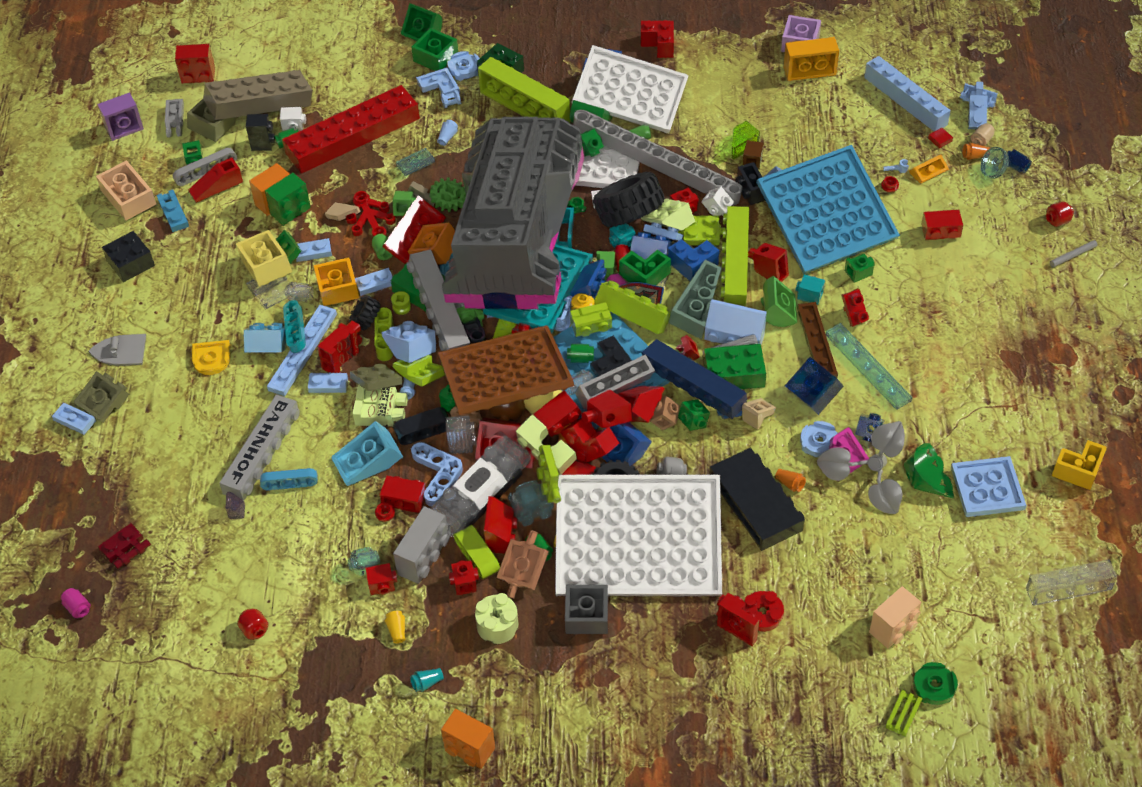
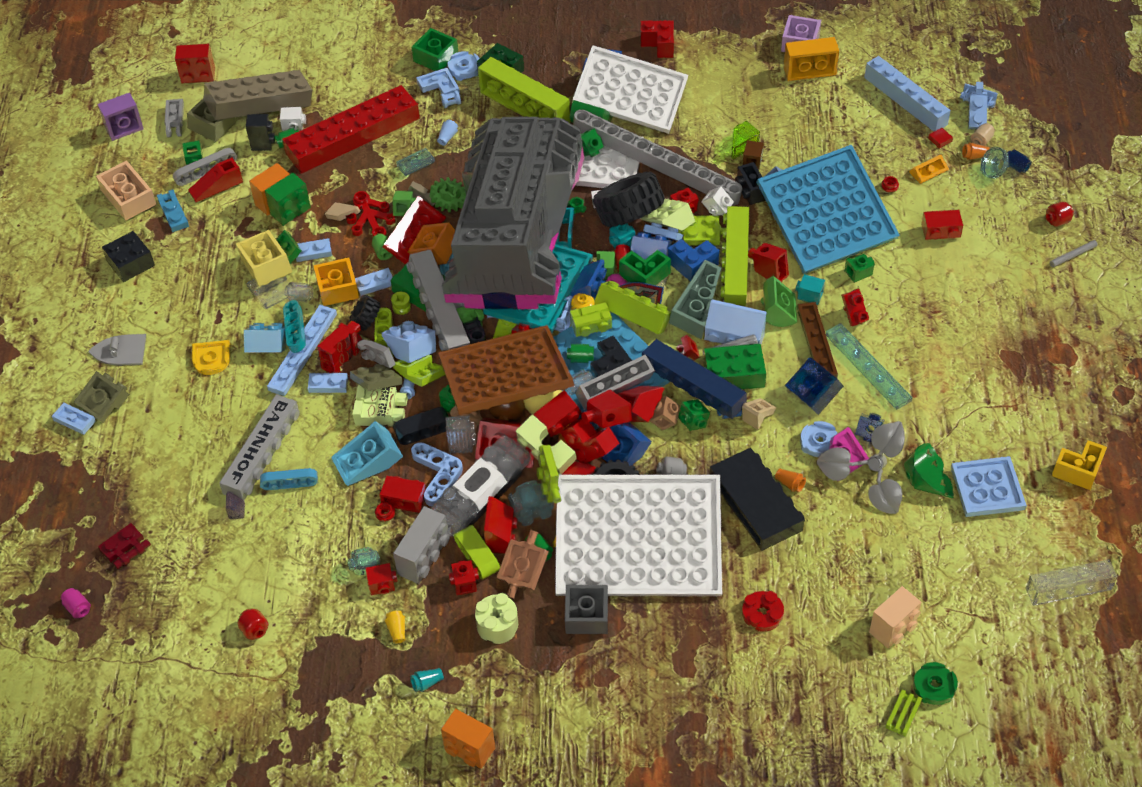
(376, 353): none -> light grey hinge
(419, 21): green brick -> none
(642, 131): bright green cone -> none
(736, 620): red plate -> none
(902, 167): light blue hand -> none

